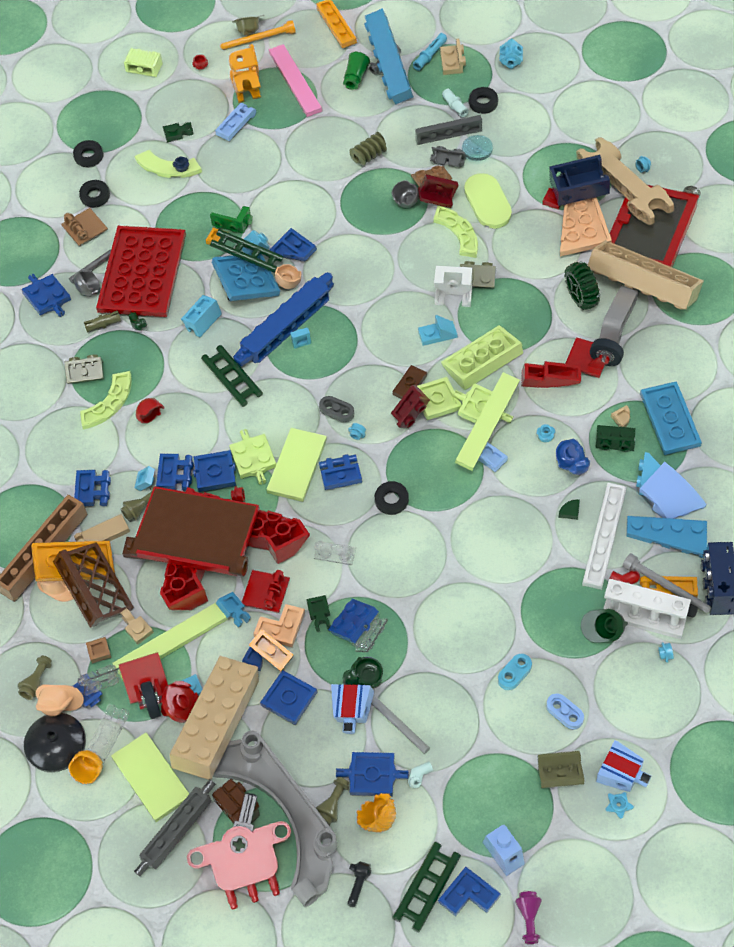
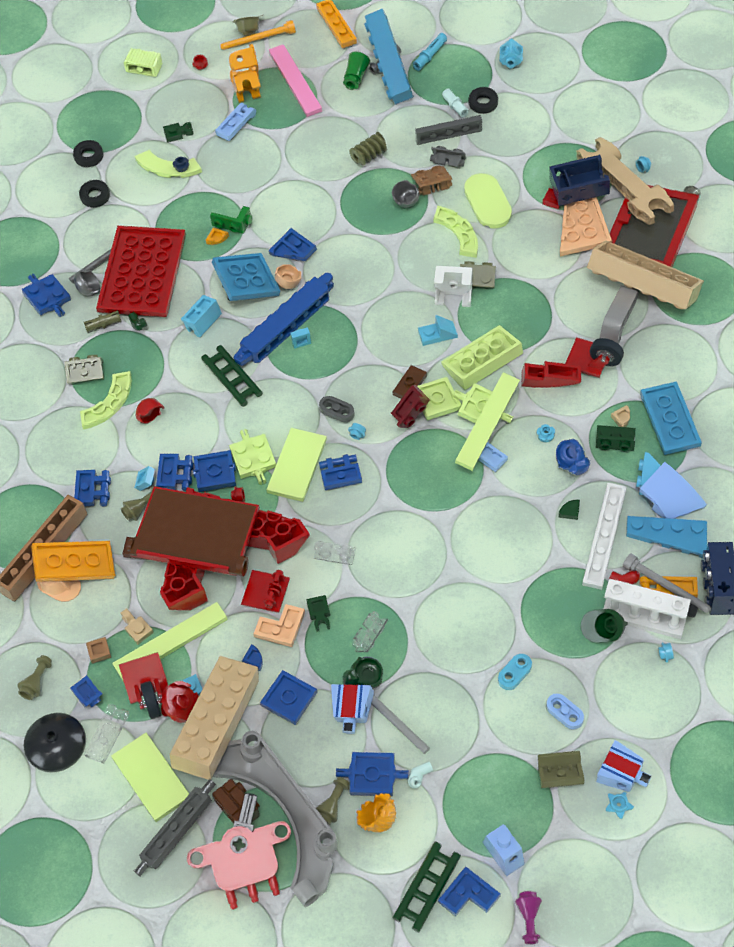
(58, 698): light nougat piece -> none
(80, 587): reddish brown fence -> none
(83, 226): medium nougat hinge -> none
(85, 767): light orange hair -> none
(104, 531): tan hinge -> none
(106, 677): clear hinge -> none
(224, 236): dark green bar -> none
(232, 606): dark azure plate -> none
(256, 238): medium azure bracket -> none
(271, 650): brick -> none
(351, 621): blue plate -> none
(362, 872): black piece -> none
(394, 508): black tyre -> none
(437, 190): dark red bracket -> none
(452, 58): tan bracket -> none
(477, 147): clear light blue piece -> none
(582, 285): dark green gear -> none

